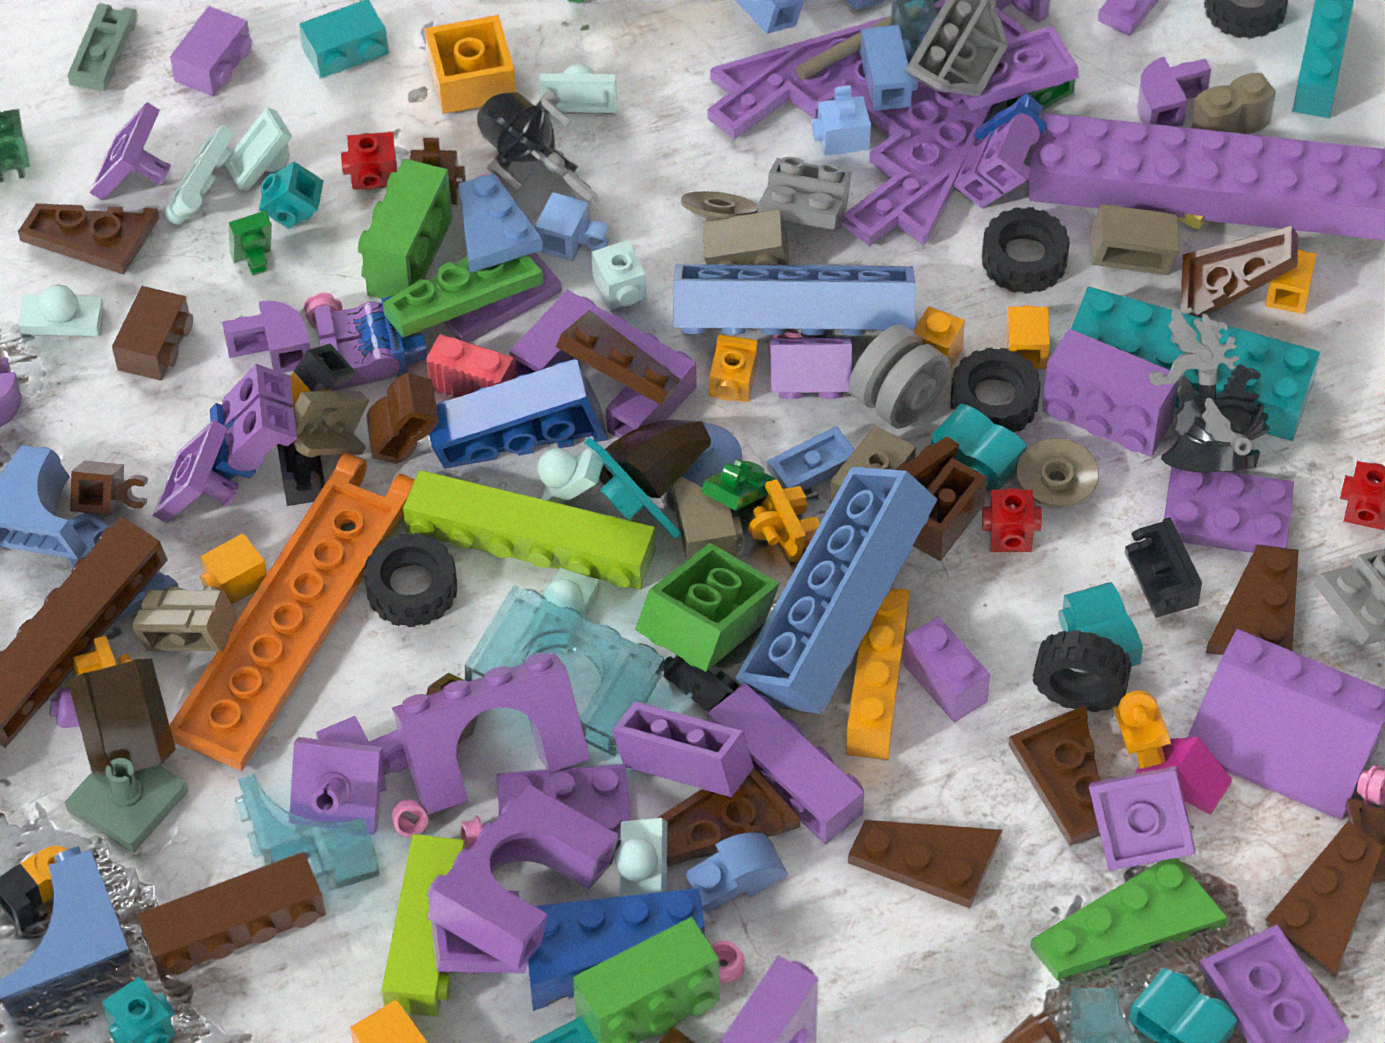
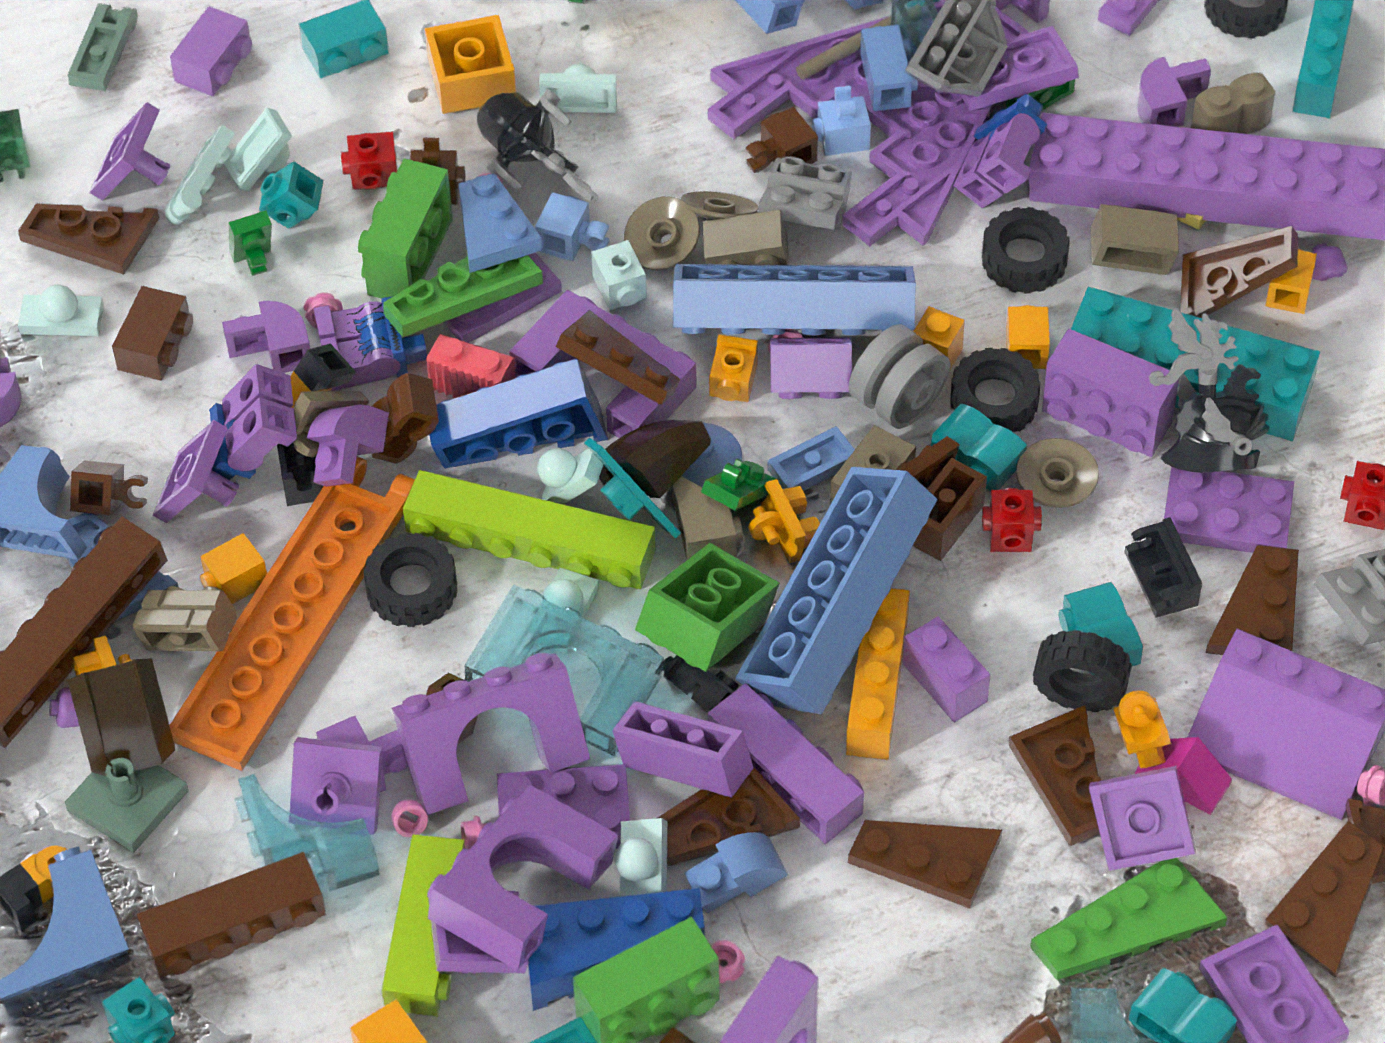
(342, 437): none -> medium lavender brick
(655, 220): none -> dark tan dish
(783, 136): none -> reddish brown brick
(1329, 262): none -> medium lavender piece

